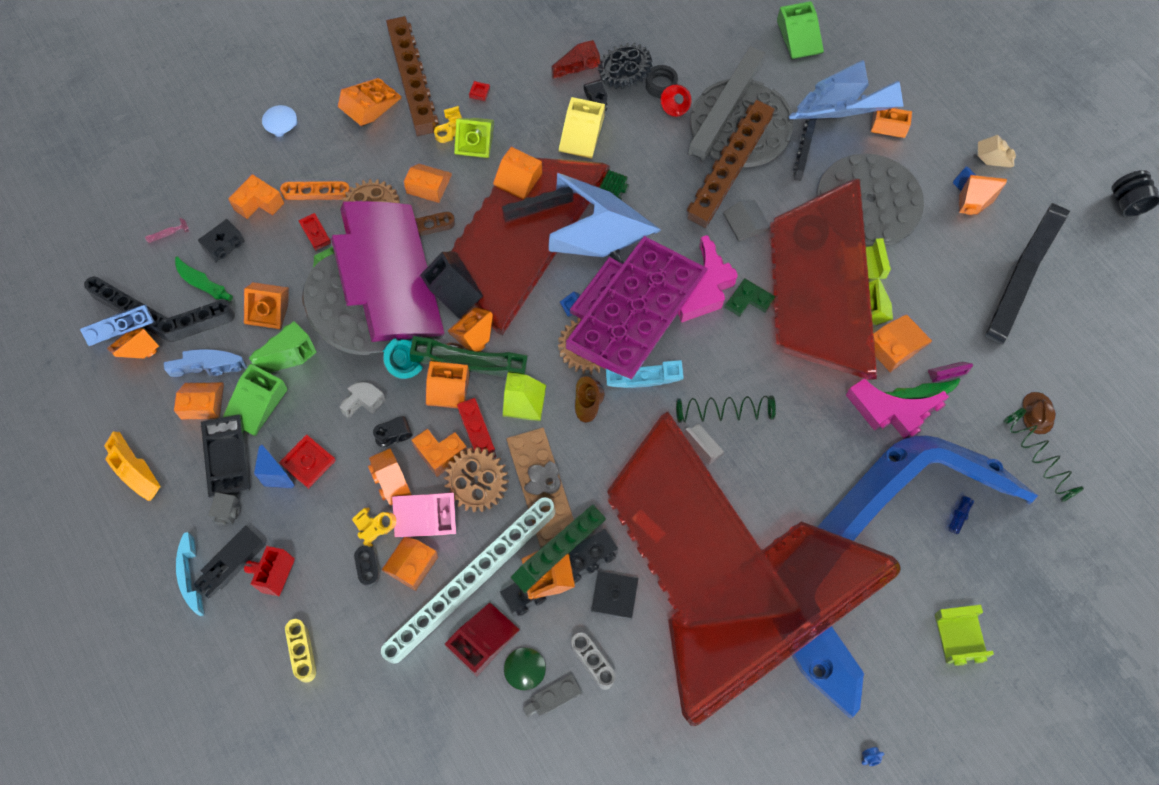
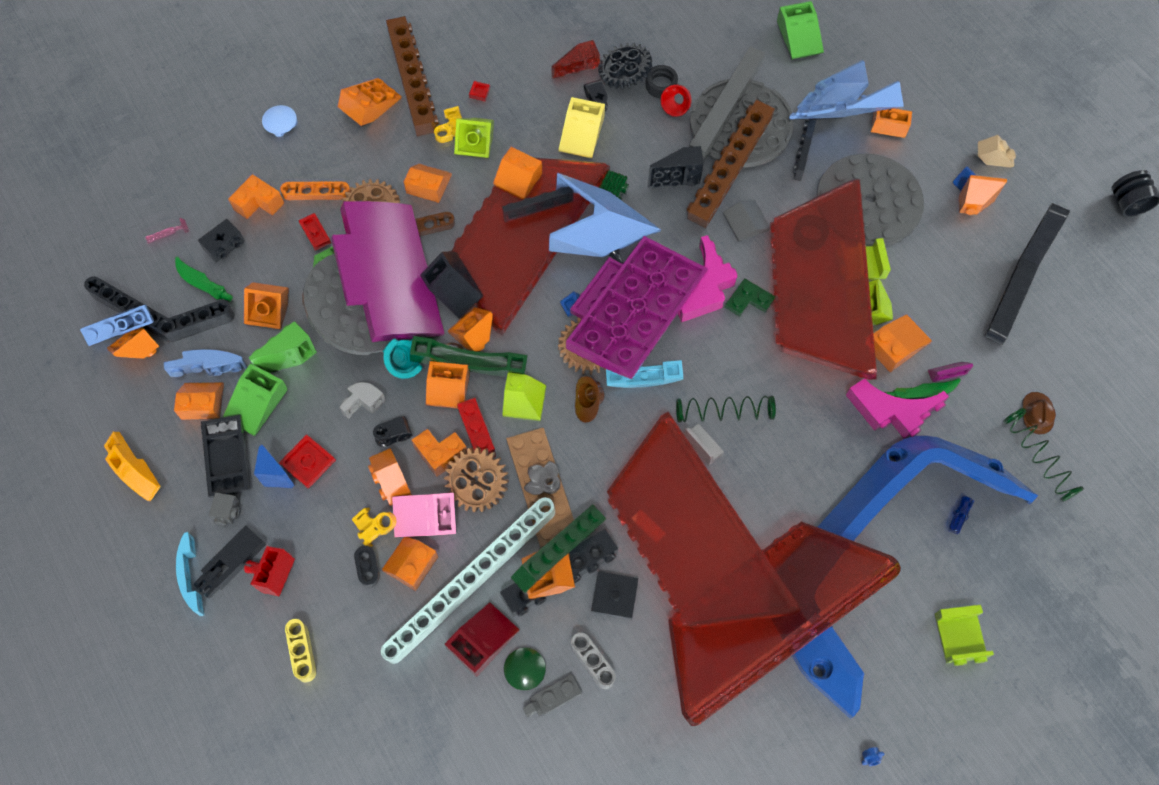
(677, 169): none -> black slope

